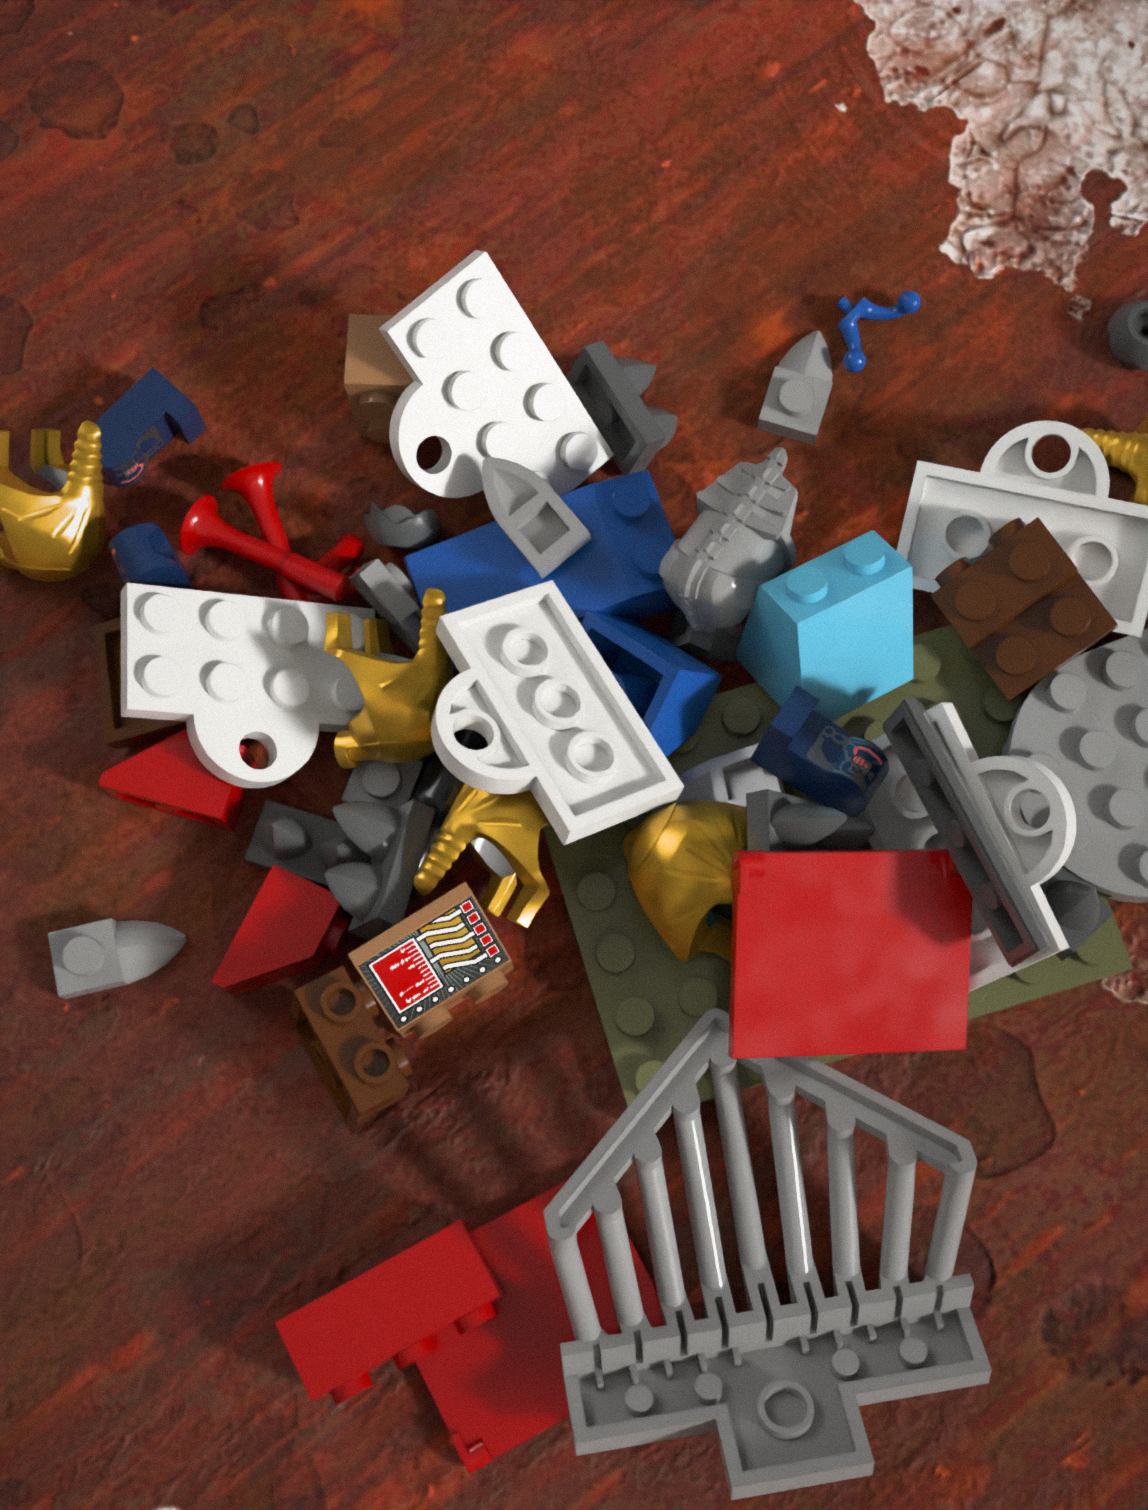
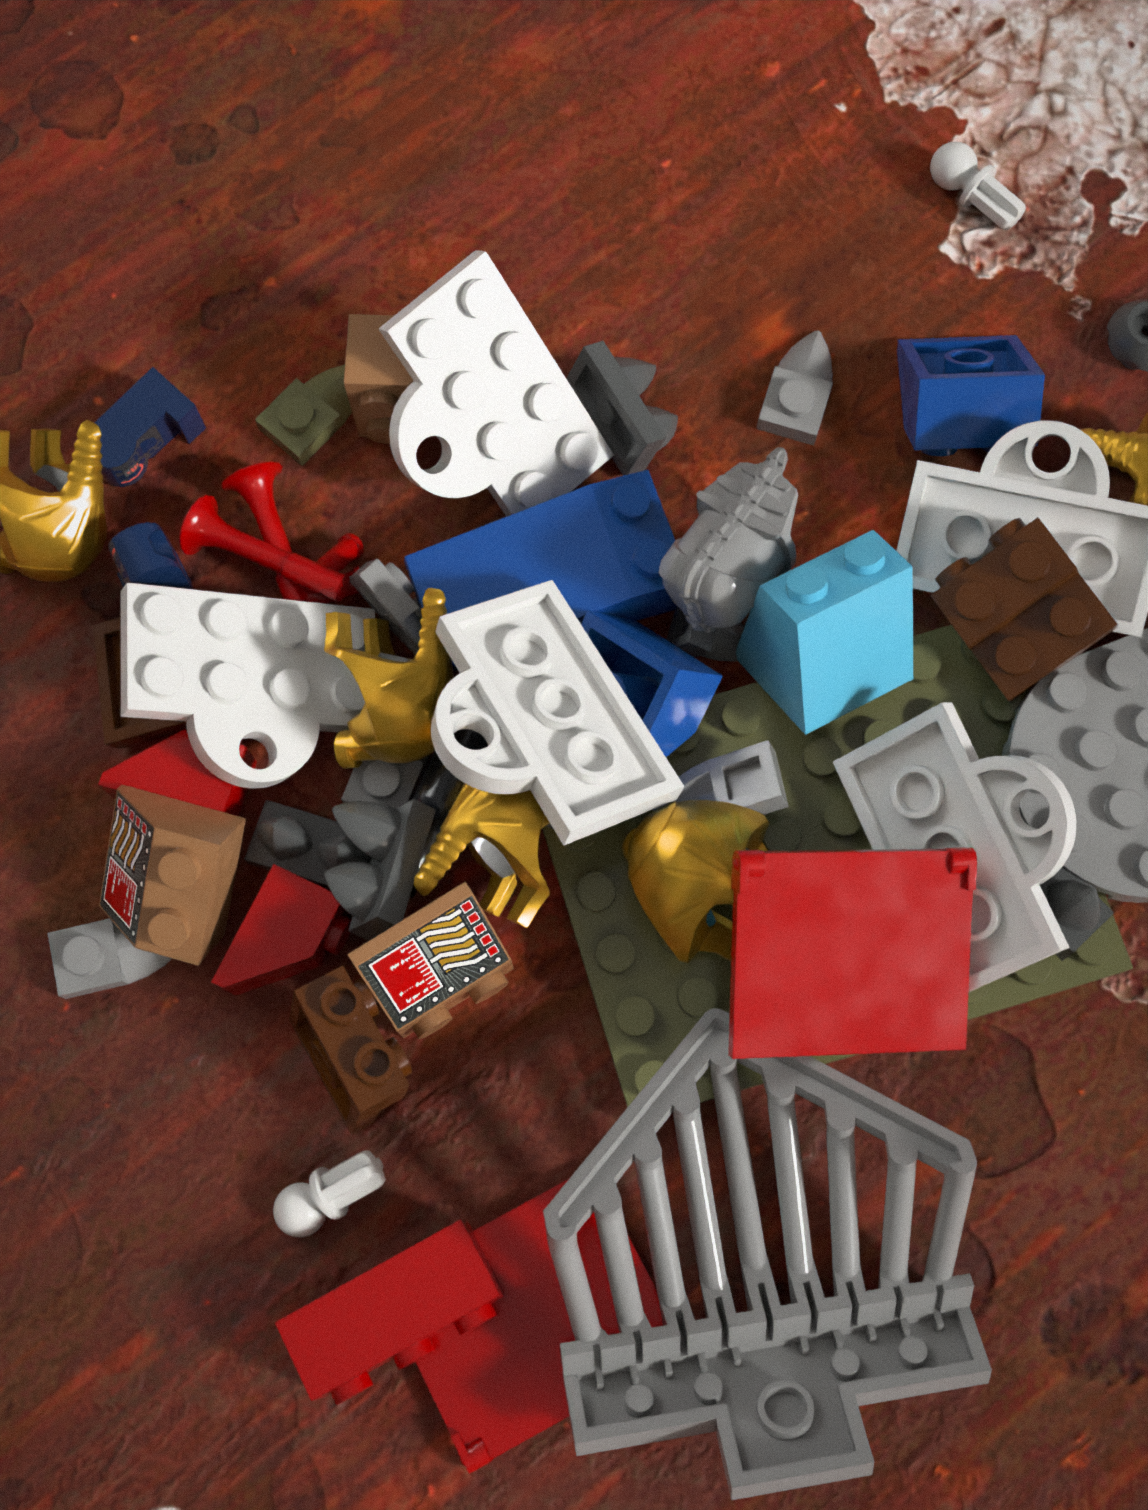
(170, 873): none -> medium nougat slope
(304, 1206): none -> white axle
(307, 414): none -> olive plate
(402, 527): dark grey plate -> none
(532, 515): light grey plate -> none
(797, 824): dark grey tile -> none
(821, 756): dark blue leg -> none
(854, 358): blue piece -> none
(956, 167): none -> white axle
(966, 391): none -> blue slope
(966, 833): dark grey slope -> none

